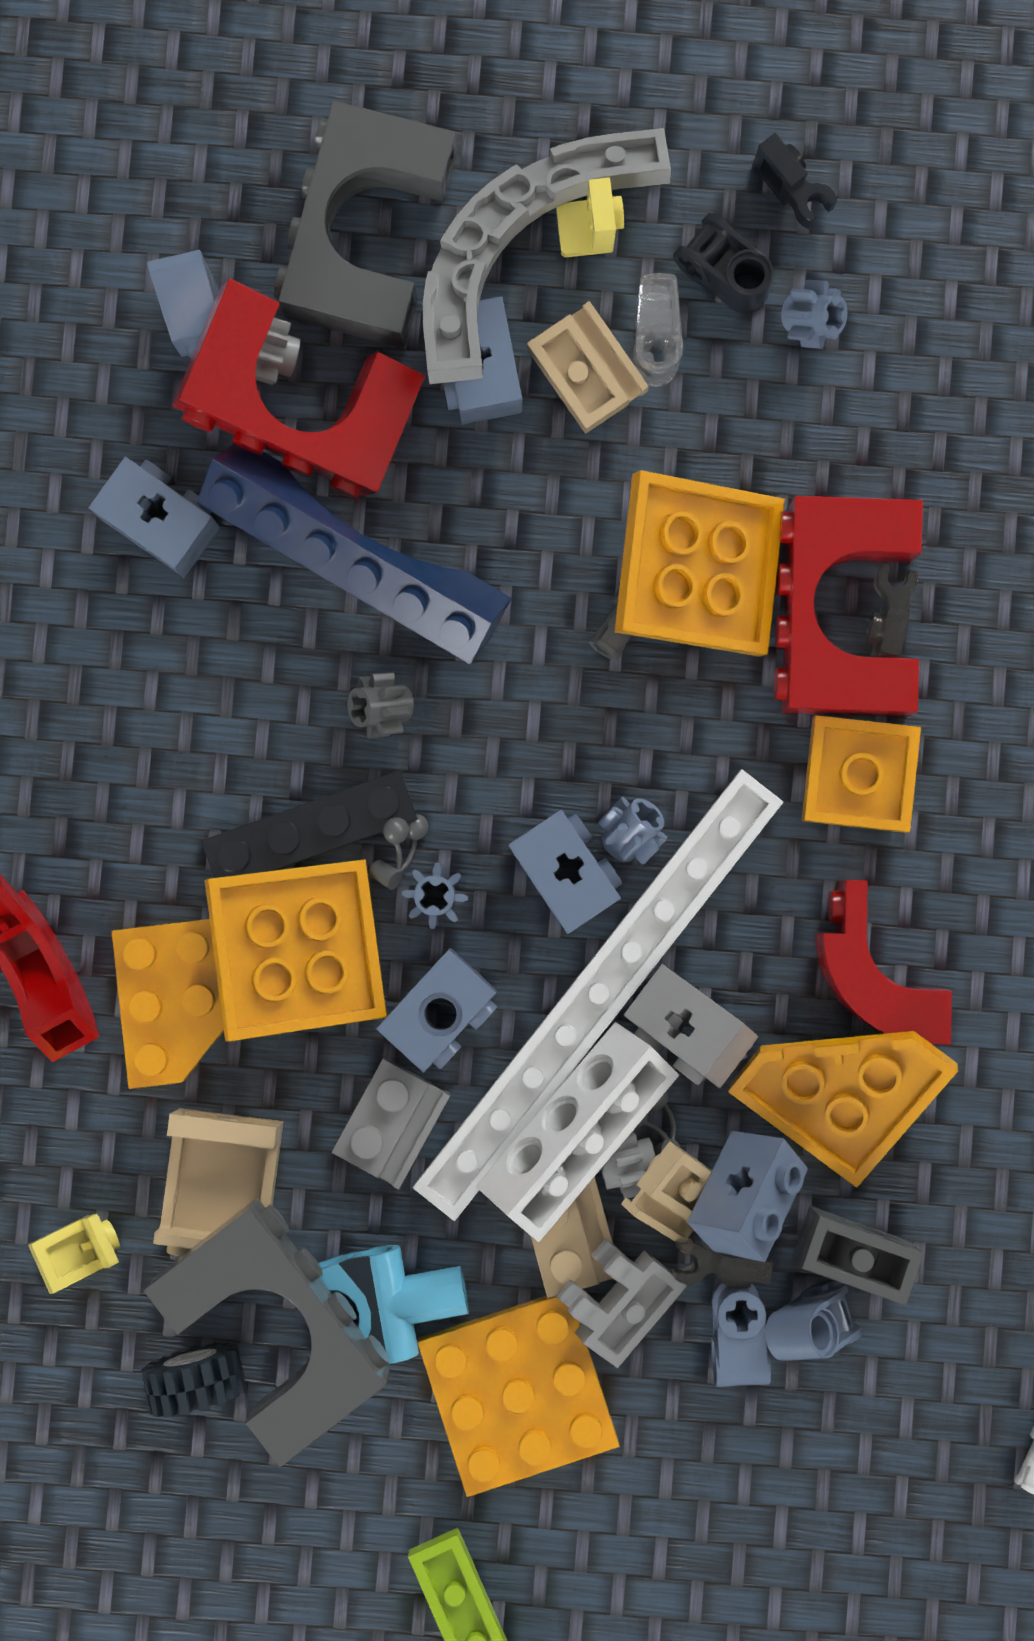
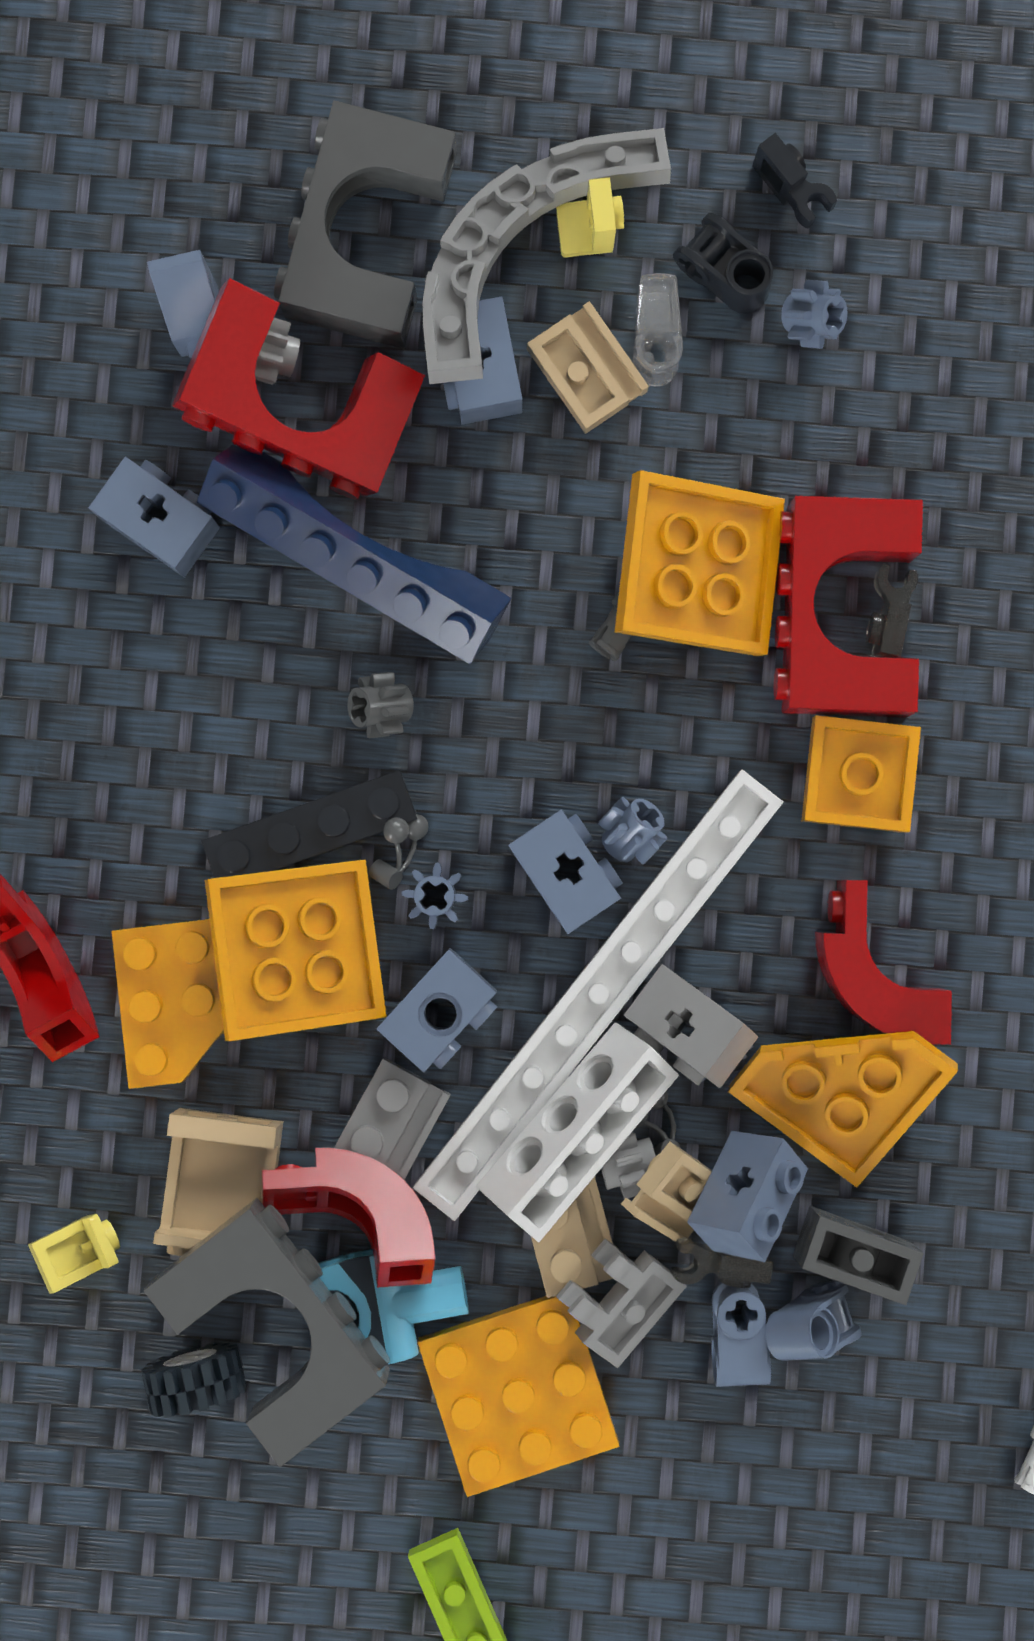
(370, 1198): none -> arch

